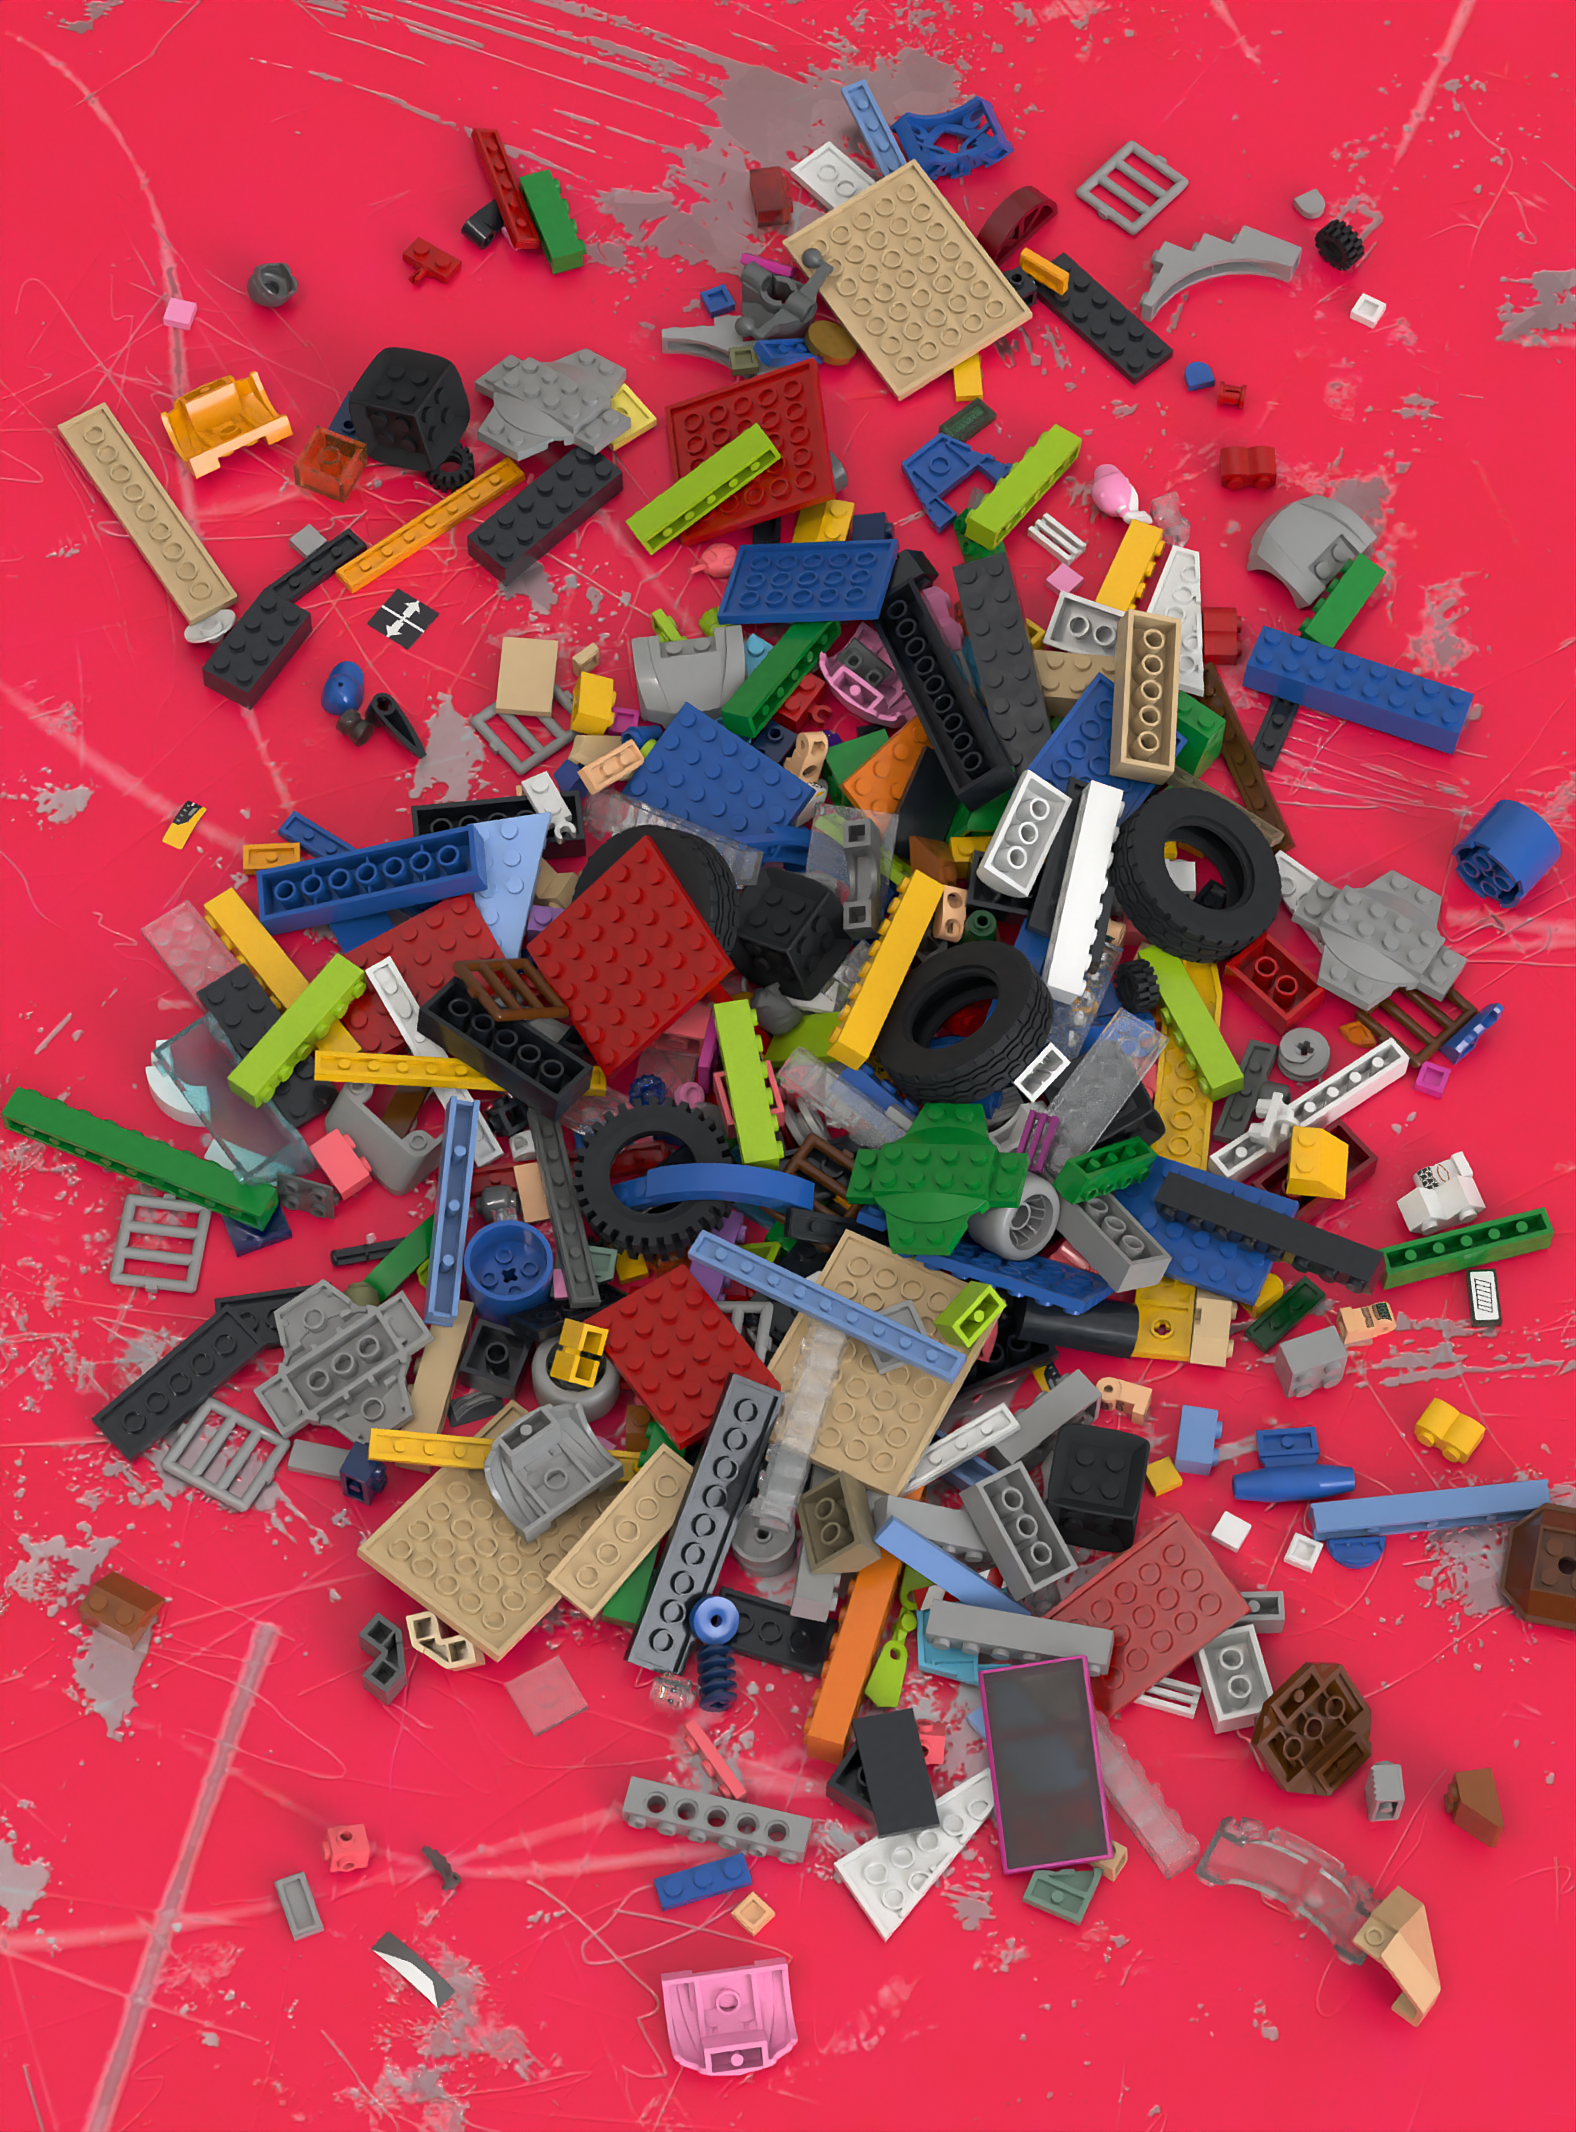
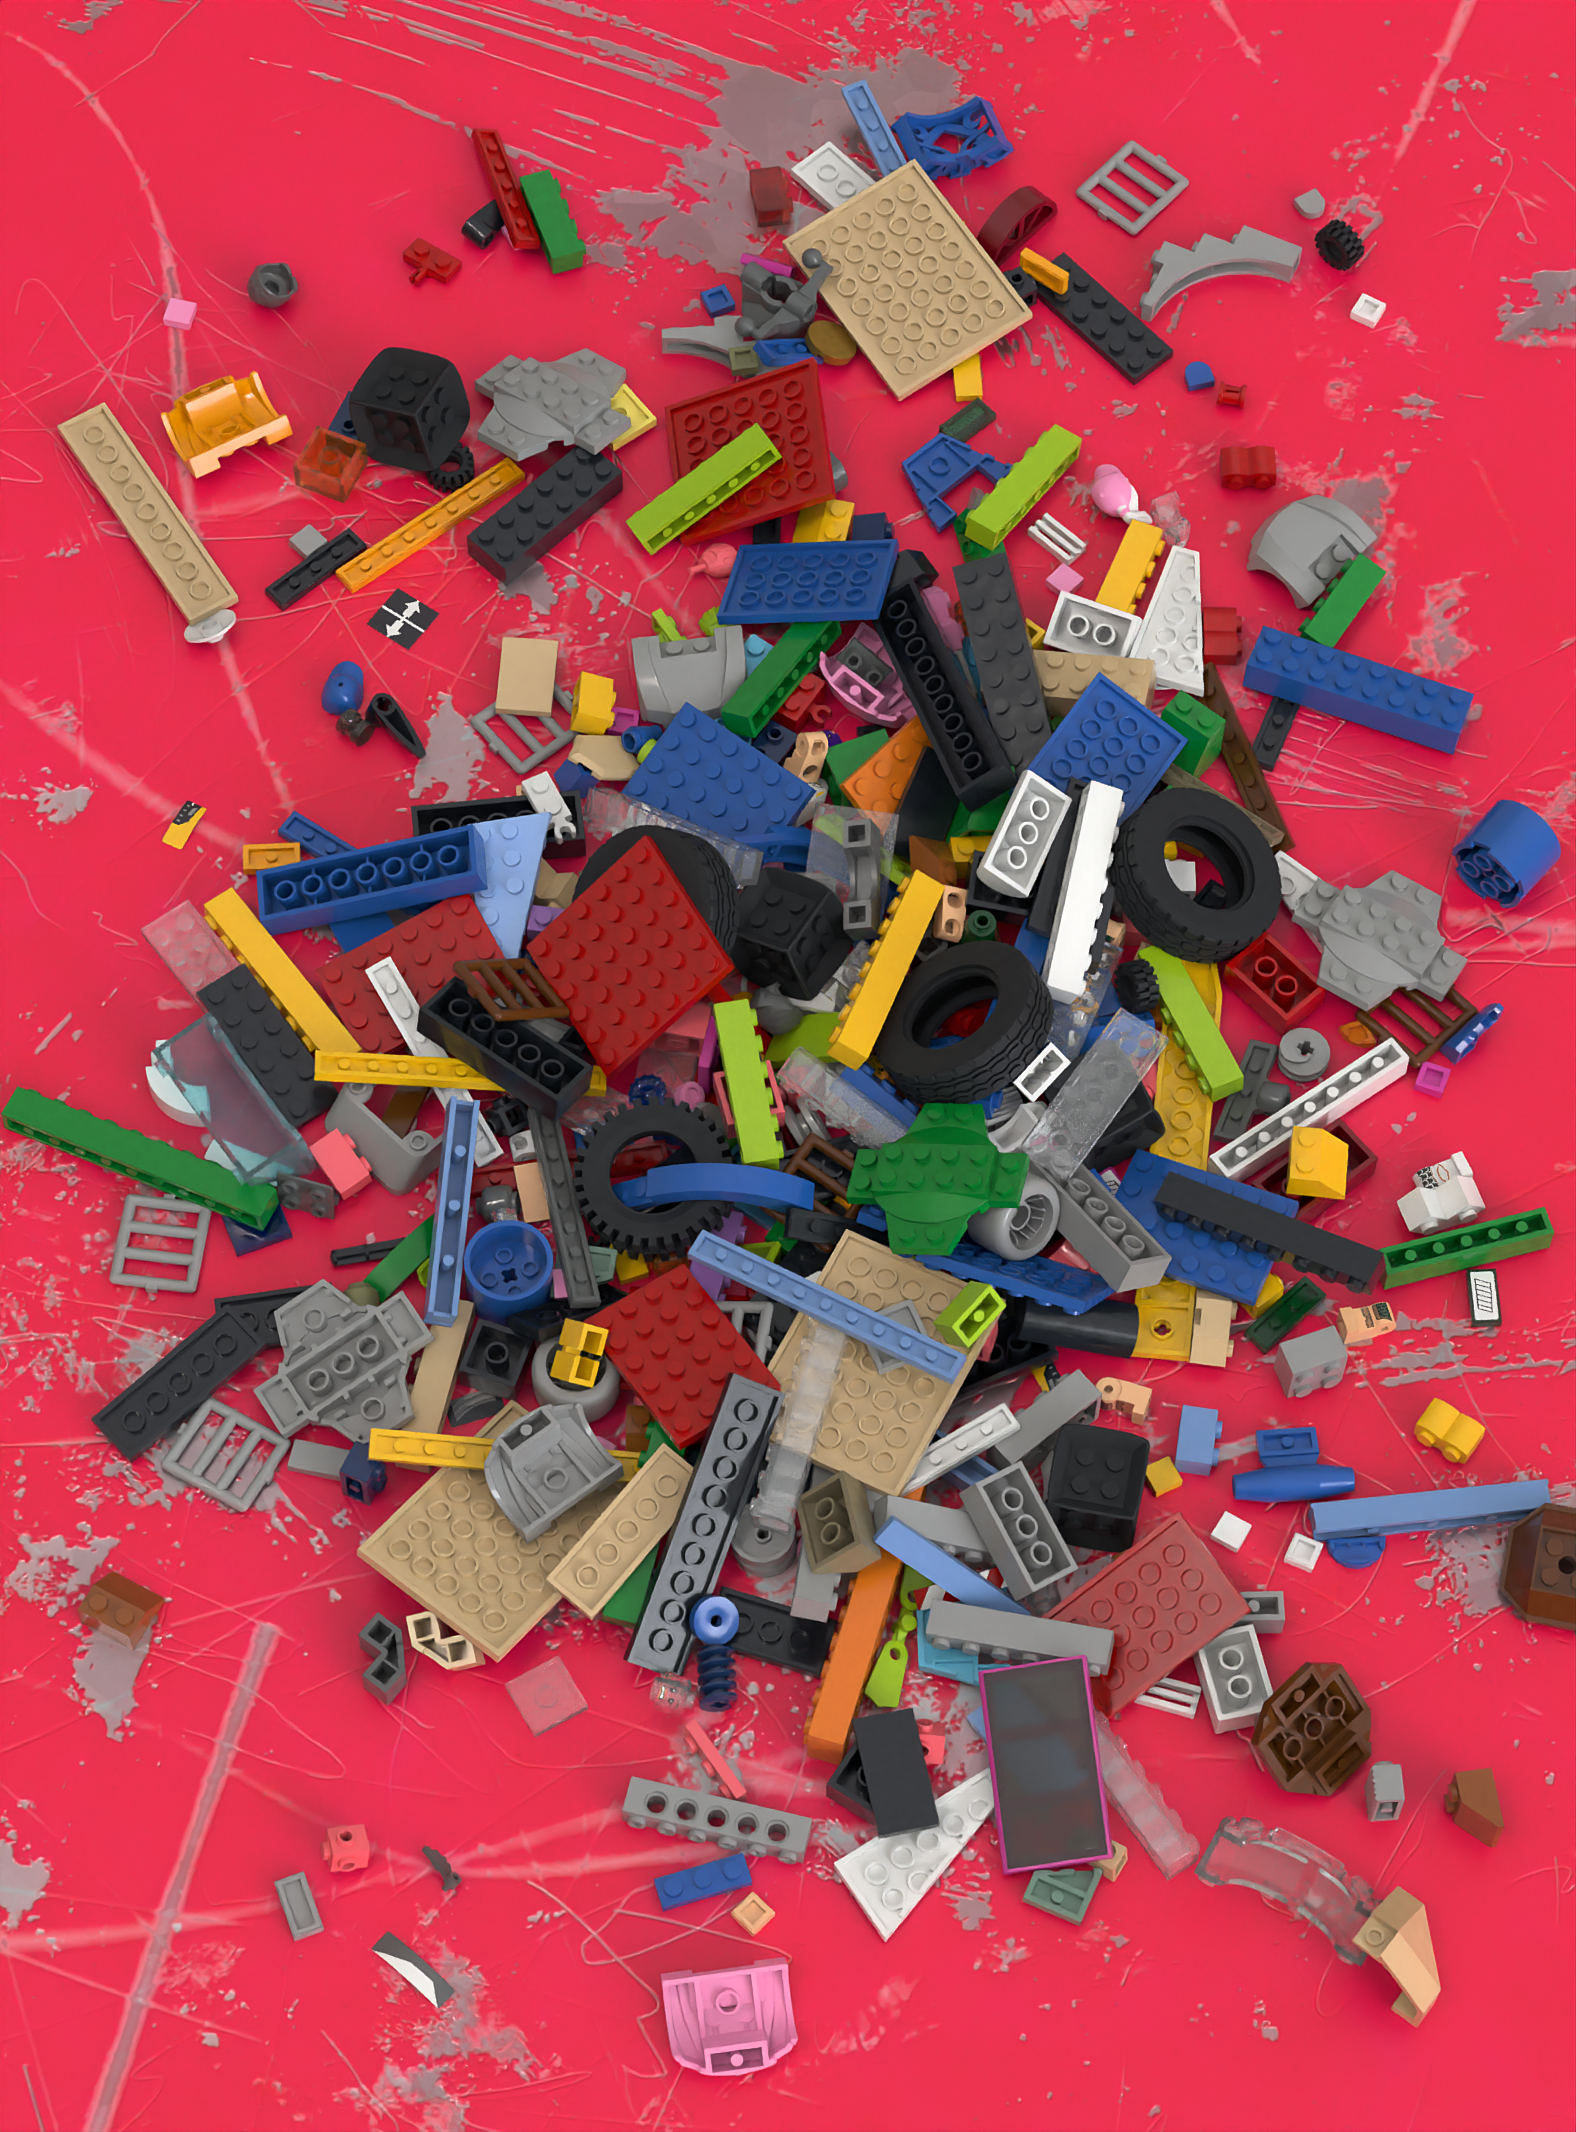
(257, 649): black brick -> none
(297, 1031): lime brick -> none
(586, 660): tan tile -> none
(611, 767): light nougat tile -> none
(900, 1116): light grey tile -> none
(1043, 1118): magenta tile -> none
(1105, 1170): green brick -> none
(1145, 697): tan brick -> none
(1277, 1124): white hips -> none

